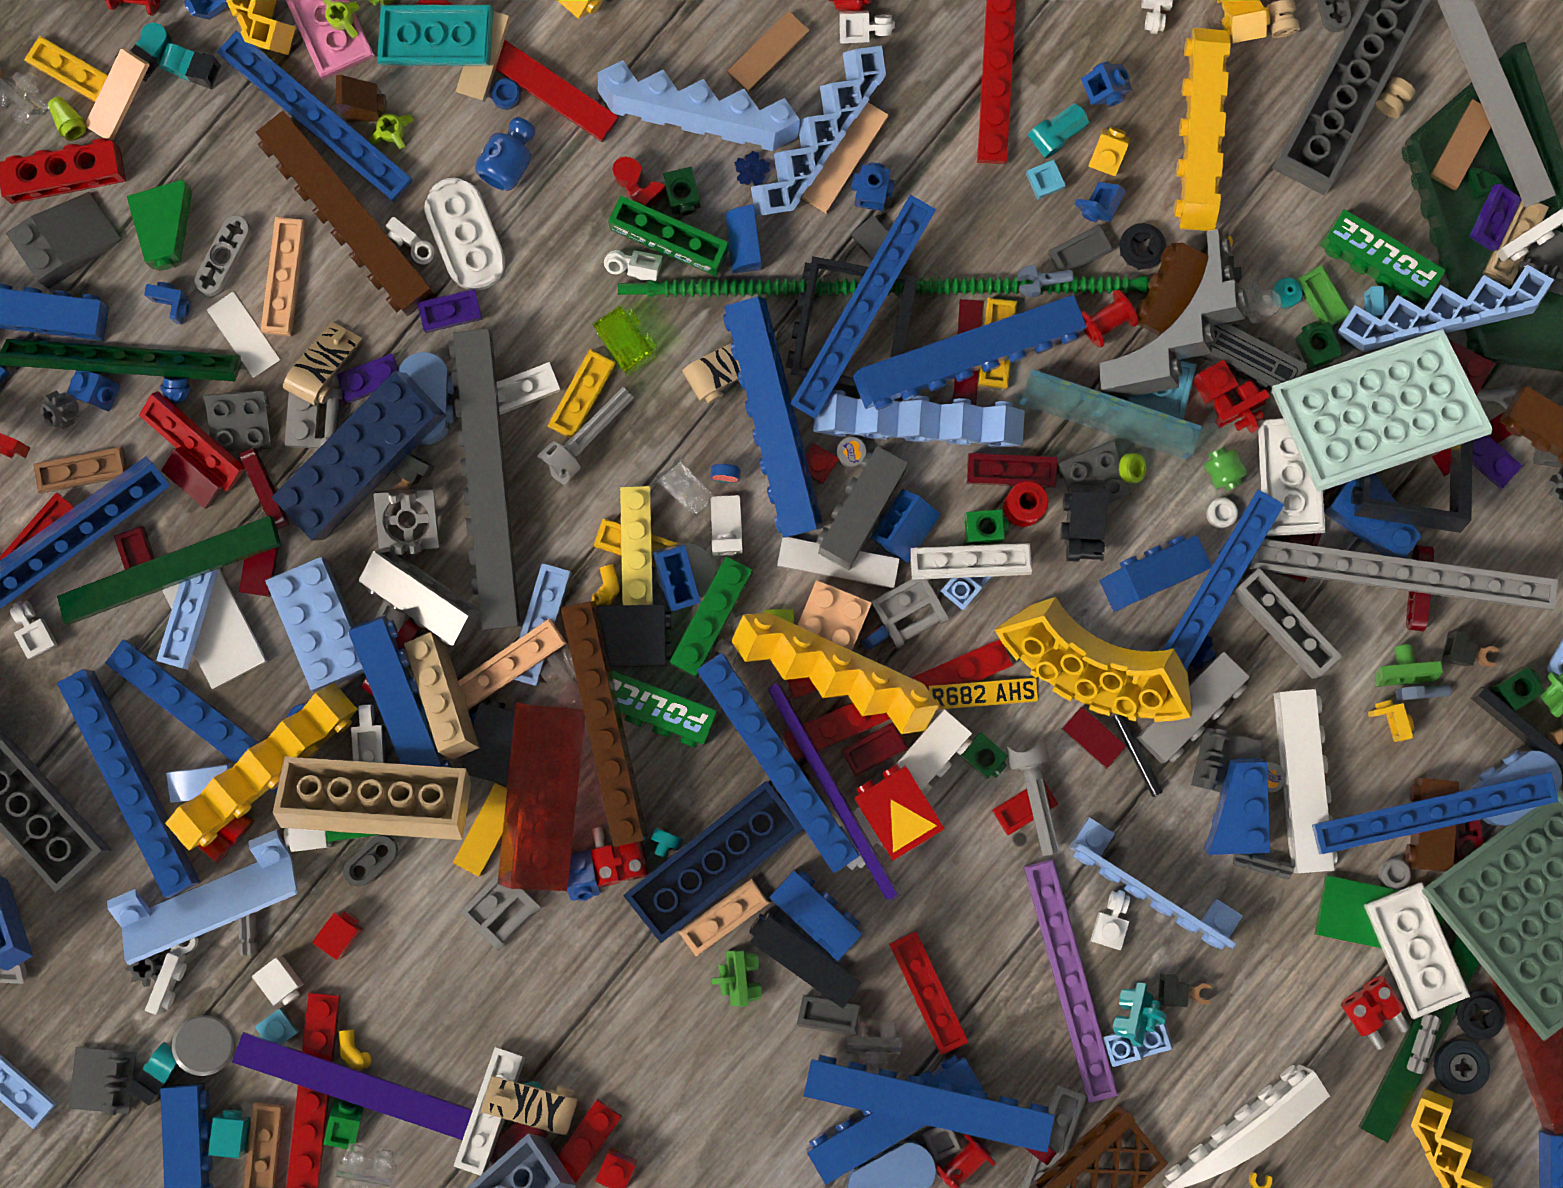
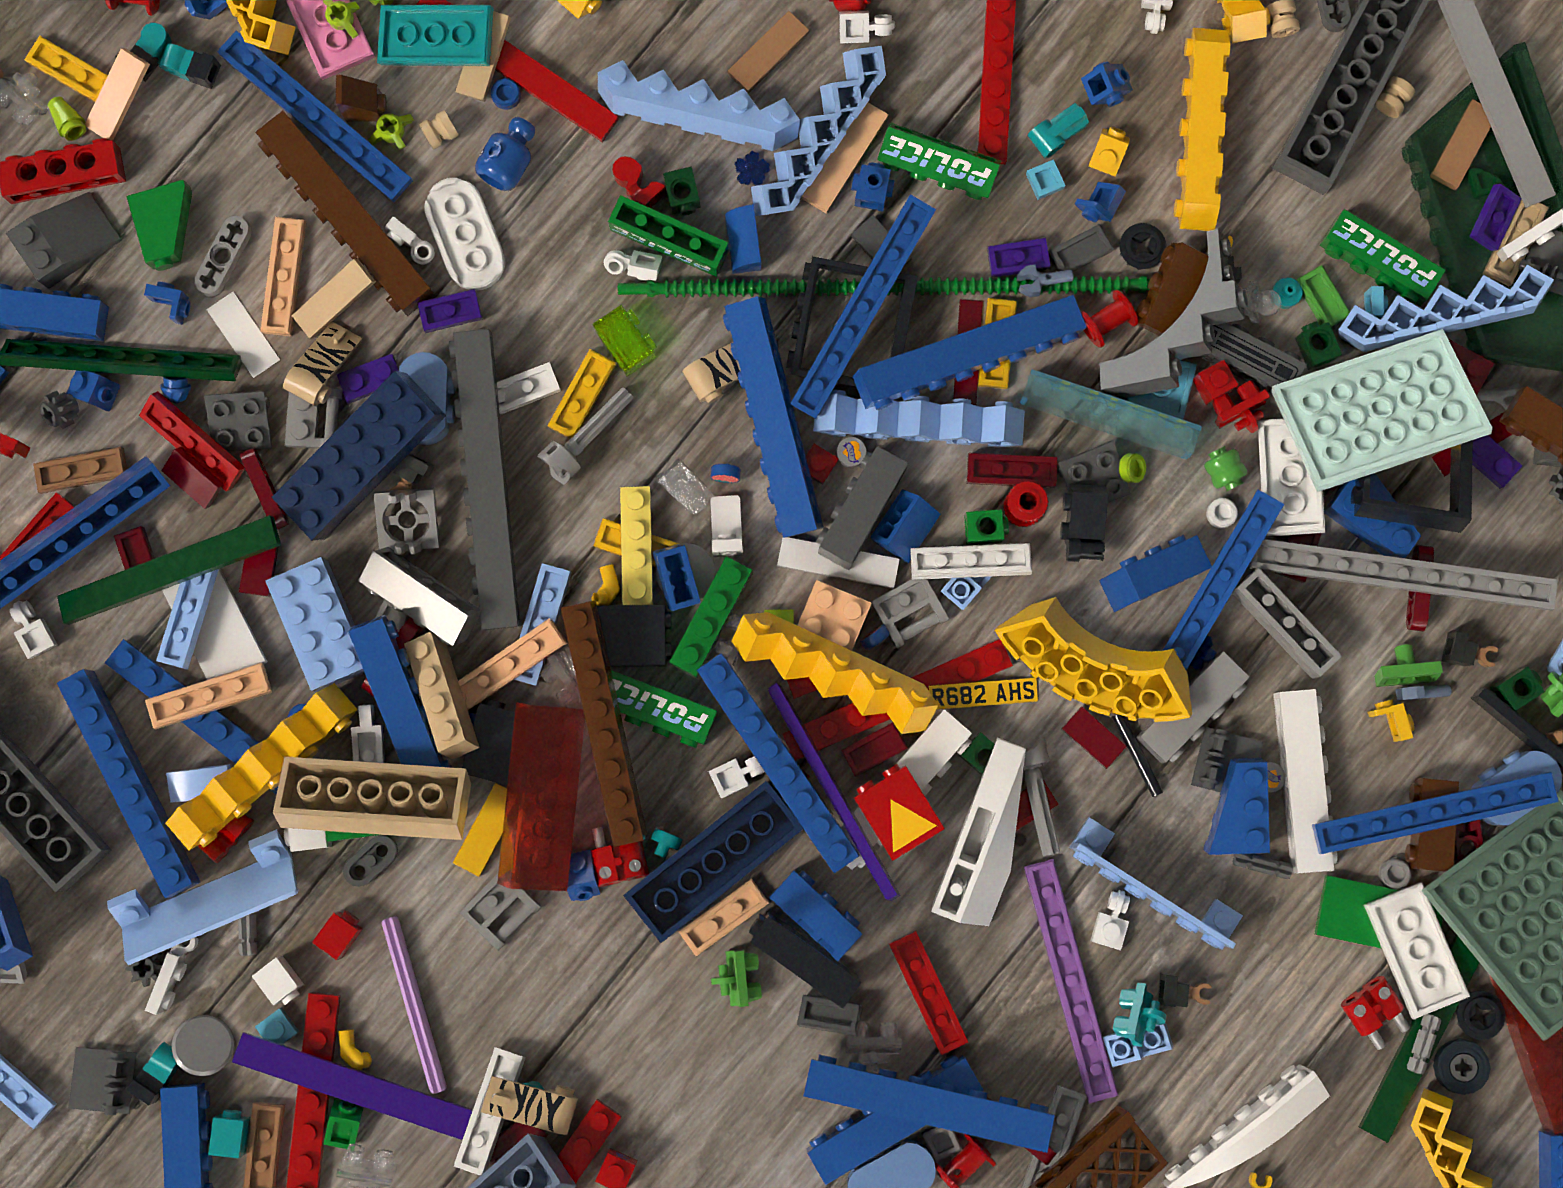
(208, 696): none -> light nougat tile
(333, 298): none -> tan tile
(414, 1005): none -> lavender axle
(438, 129): none -> tan wheel
(731, 778): none -> white plate
(939, 161): none -> green brick
(986, 842): none -> white wedge
(1013, 257): none -> dark purple plate

